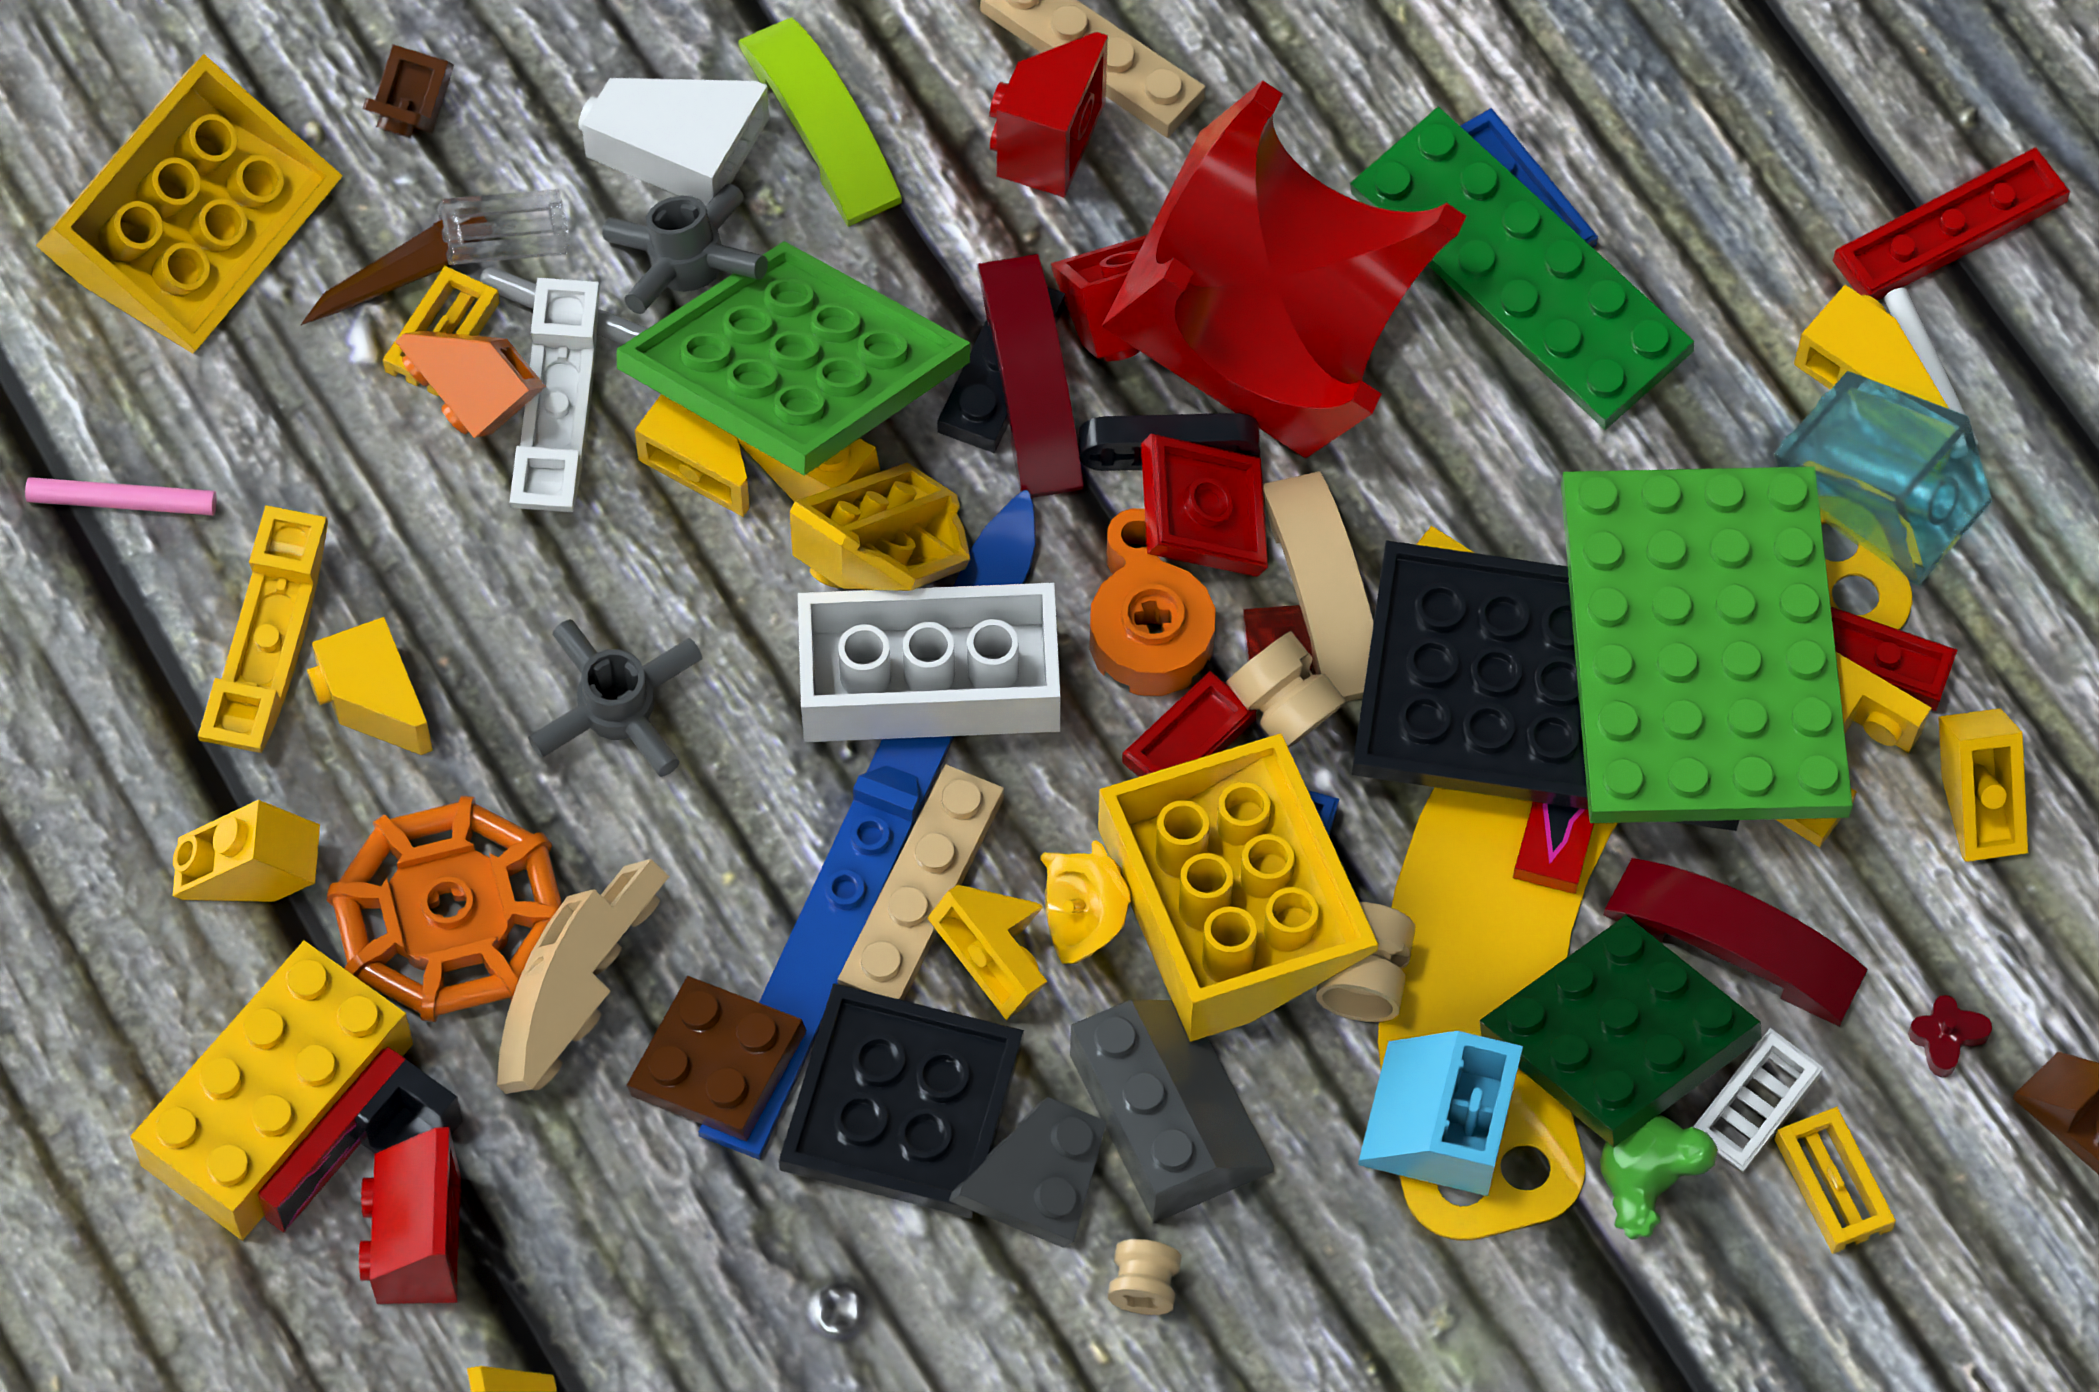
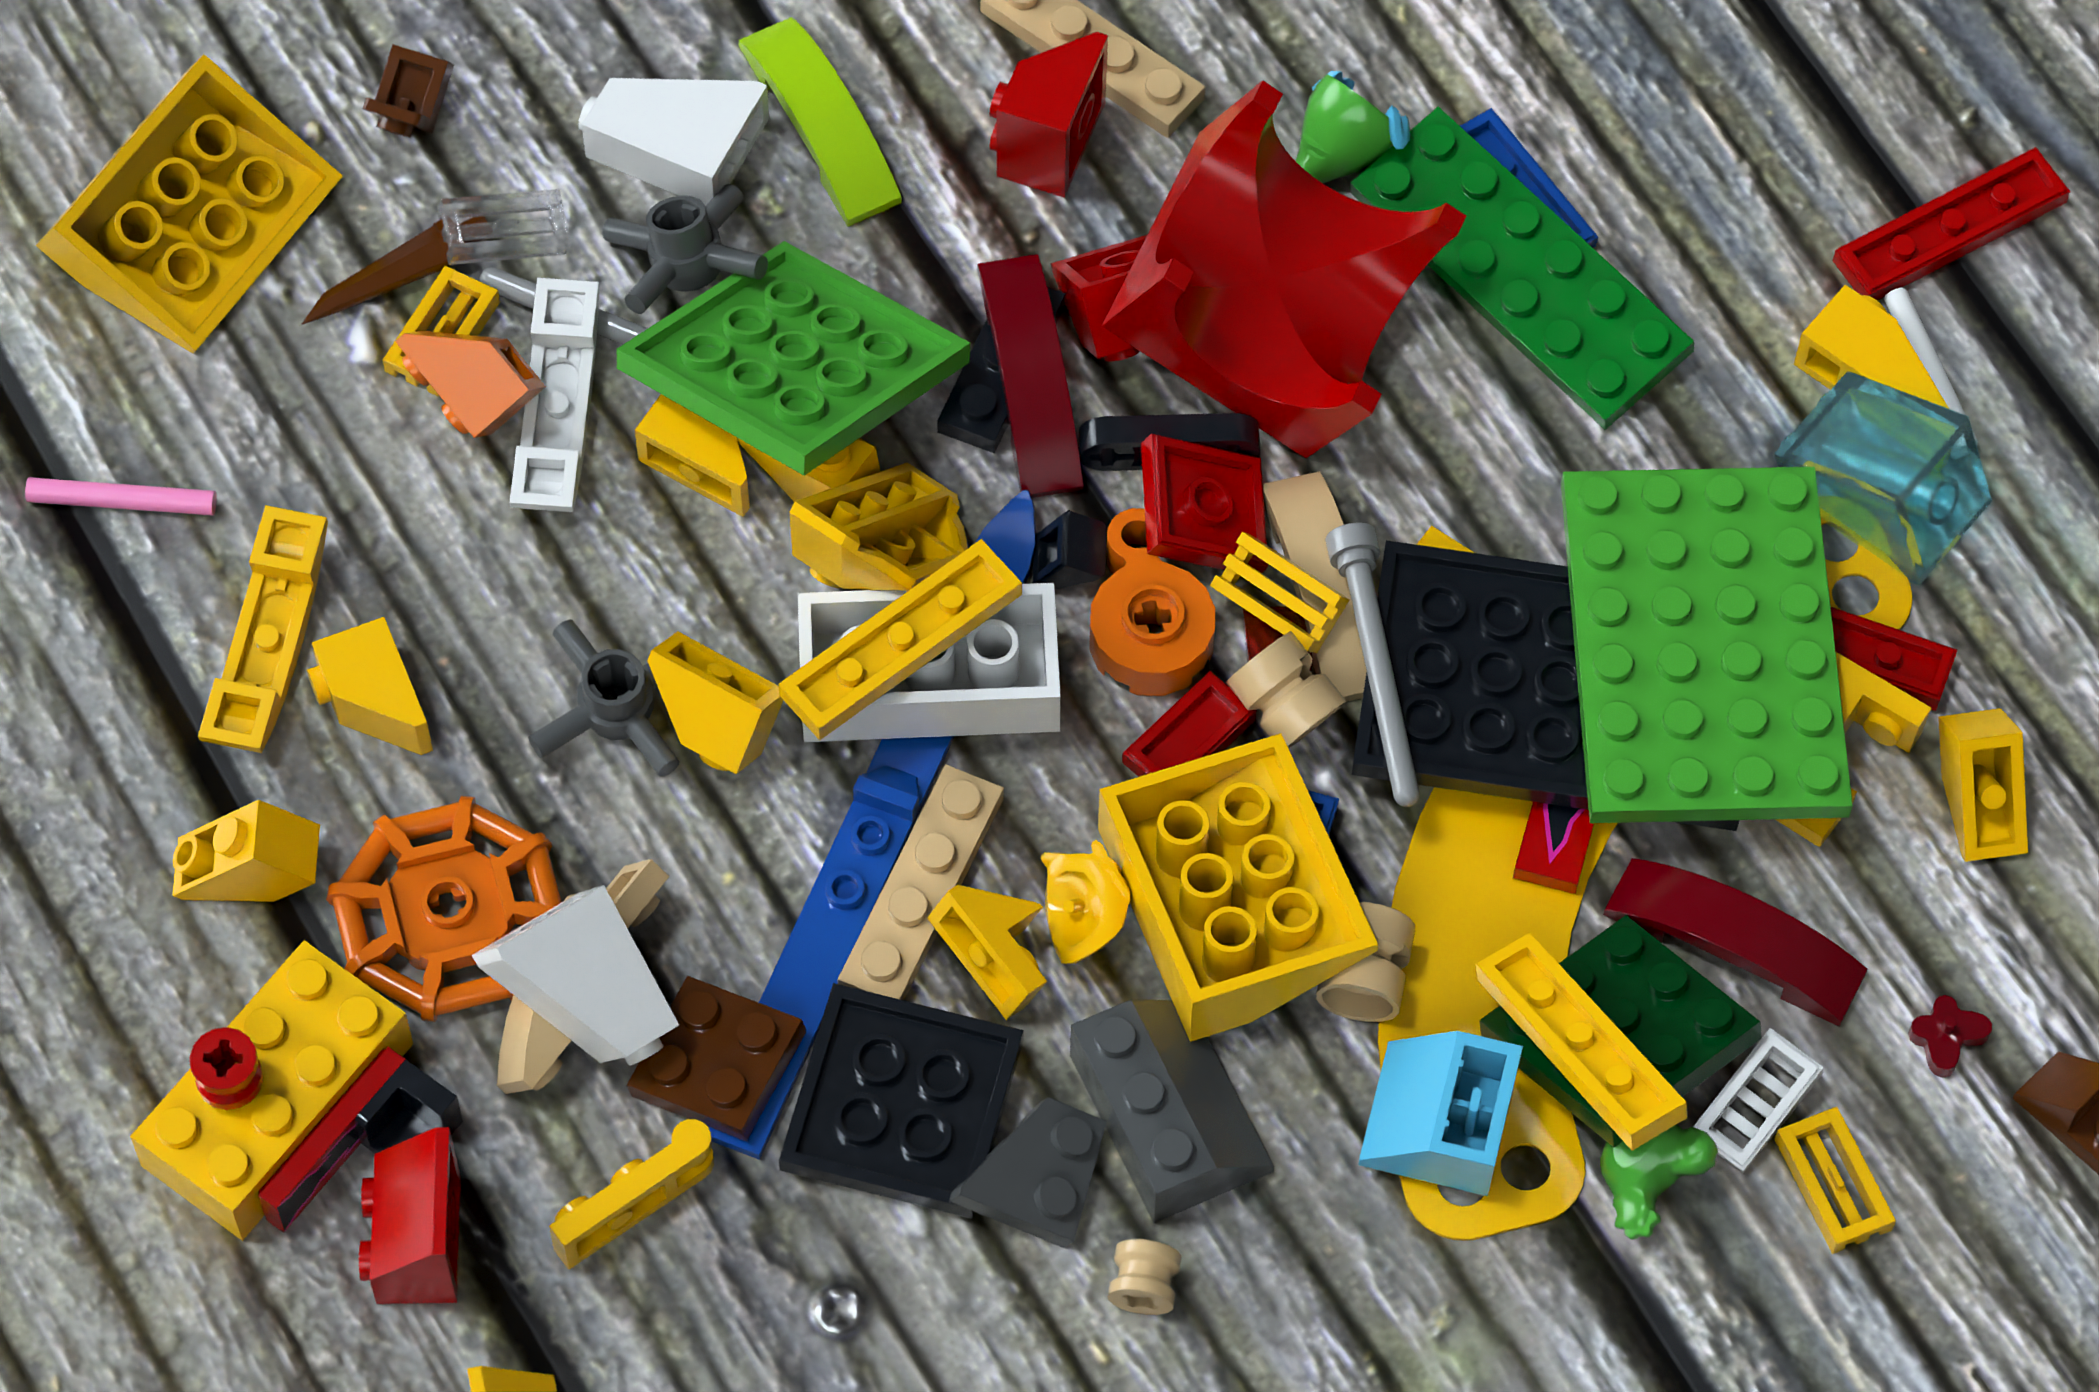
(233, 1082): none -> red wheel
(584, 978): none -> white slope
(633, 1194): none -> yellow plate
(714, 702): none -> yellow slope
(900, 639): none -> yellow plate
(1070, 551): none -> black slope
(1238, 566): none -> yellow tile
(1345, 130): none -> bright green hat
(1354, 553): none -> light grey piece
(1581, 1041): none -> yellow plate

